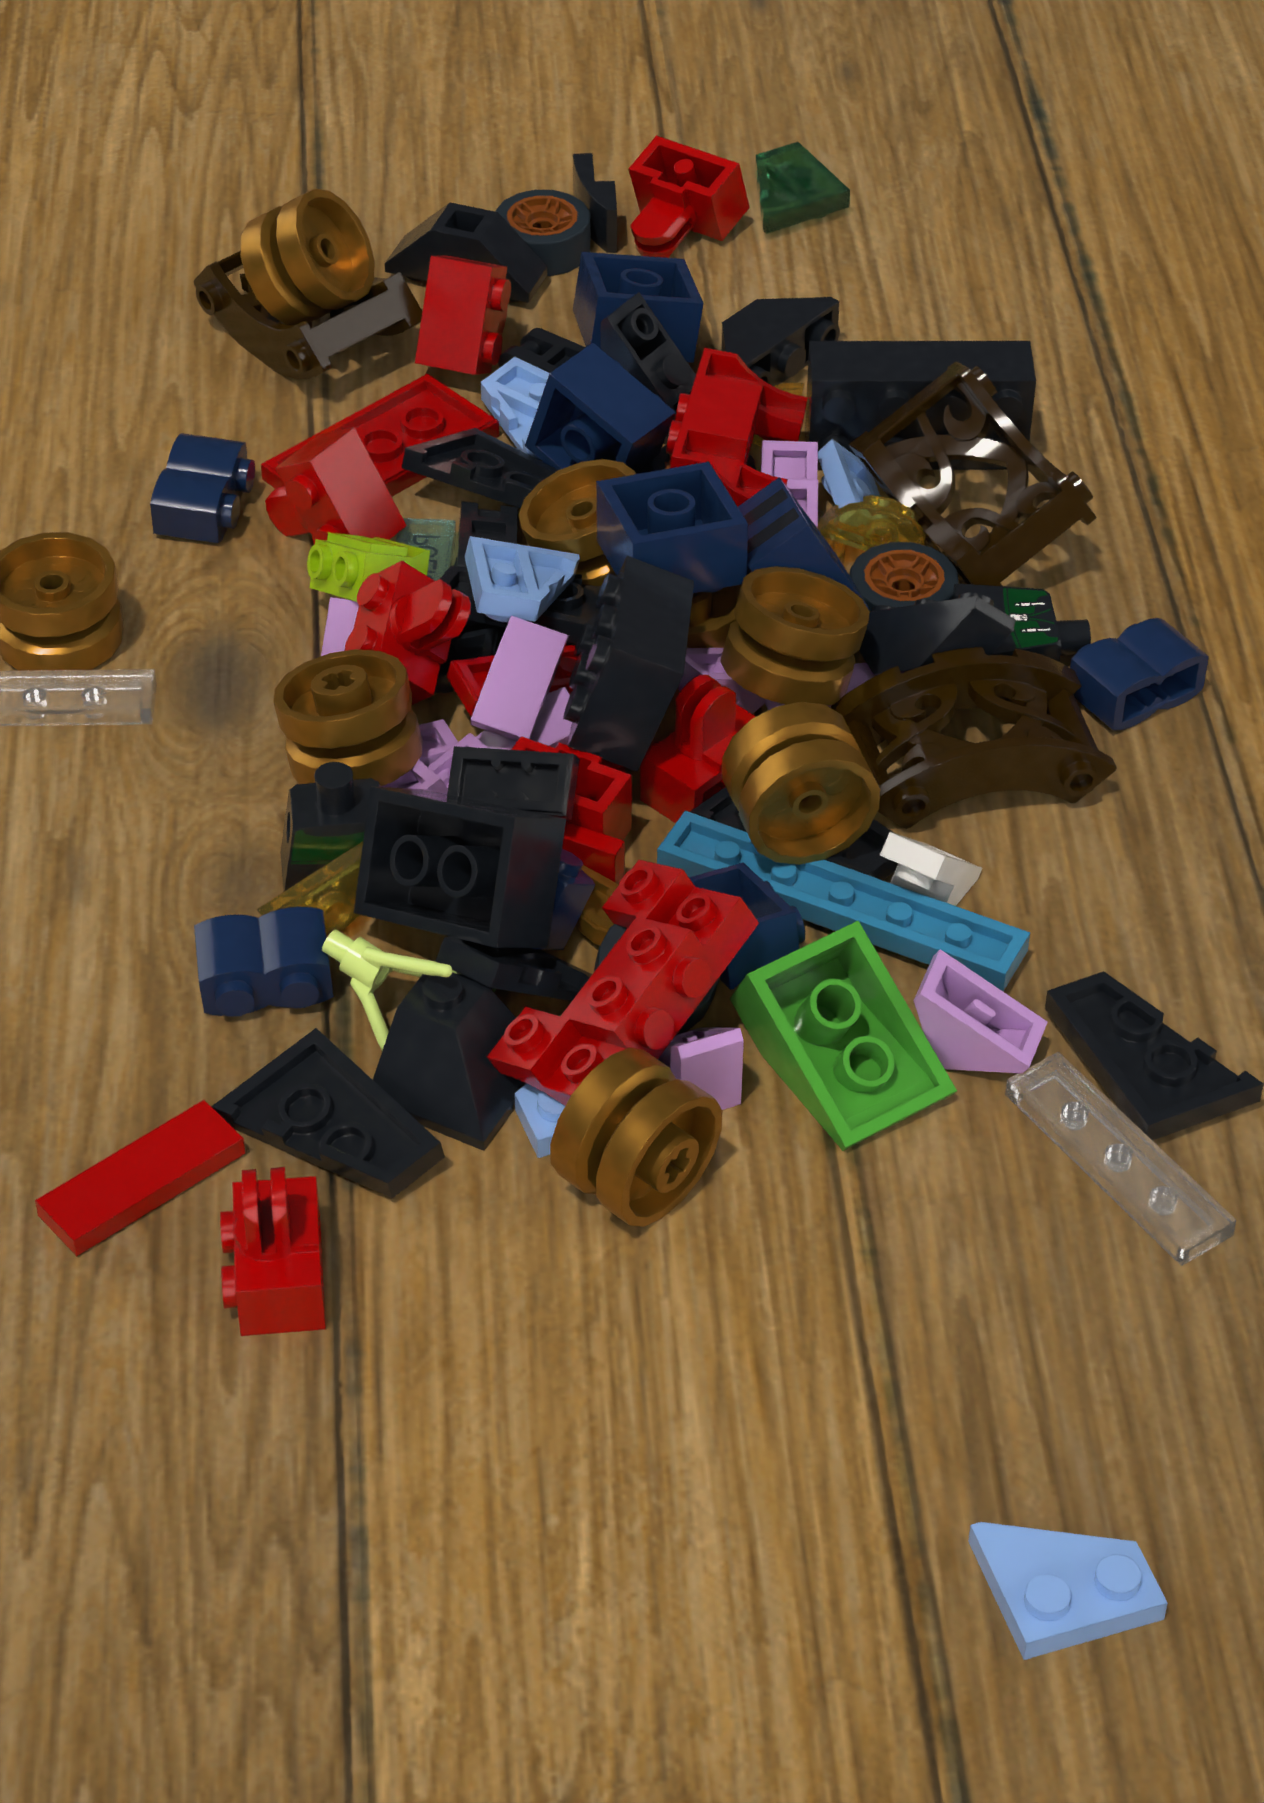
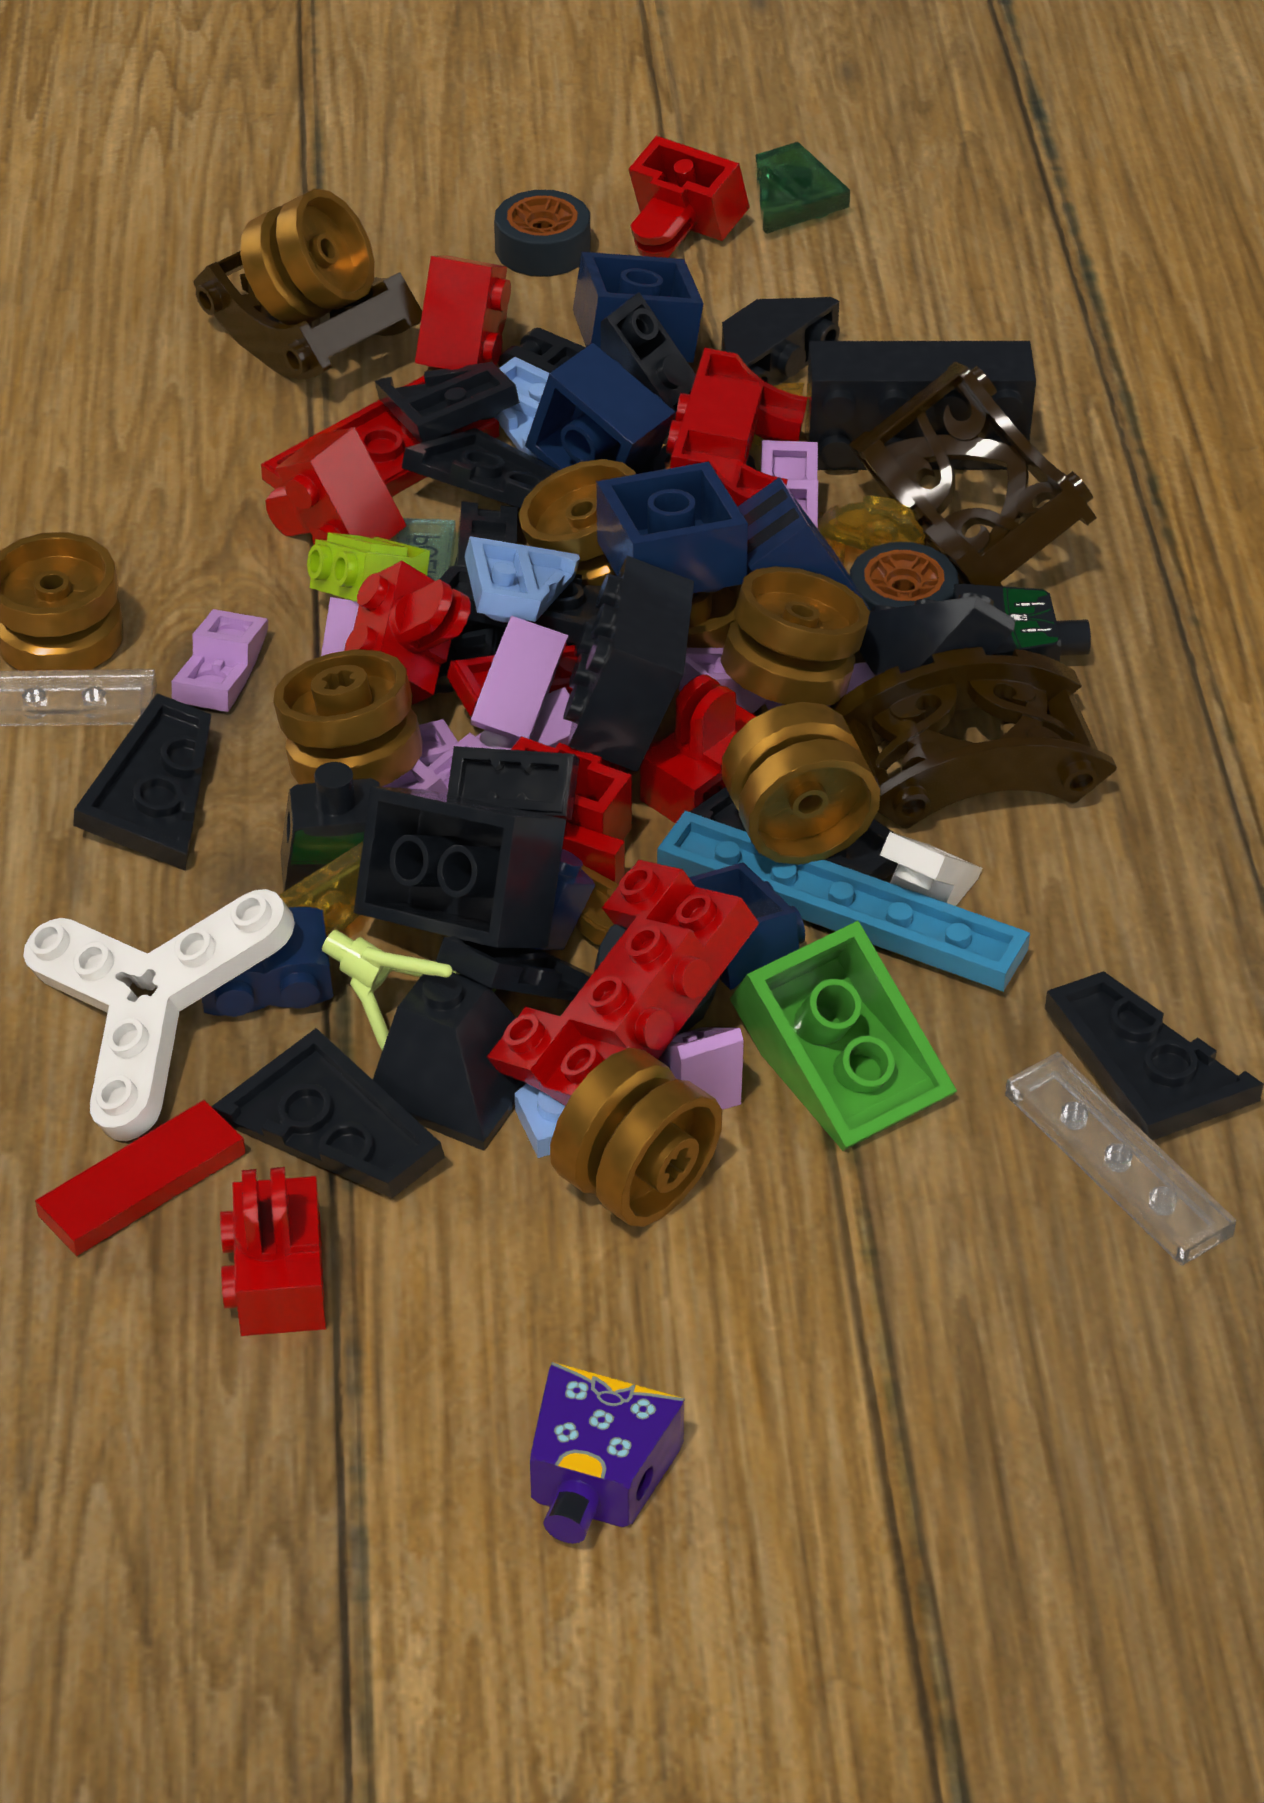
(143, 1029): none -> white piece
(151, 783): none -> black wing
(201, 488): dark blue brick -> none
(221, 660): none -> lavender slope
(449, 399): none -> black wing
(474, 236): black slope -> none
(599, 199): black slope -> none
(600, 1449): none -> dark purple torso
(845, 475): light blue plate -> none
(974, 1021): lavender slope -> none
(1065, 1585): light blue wing -> none
(1138, 673): dark blue brick -> none

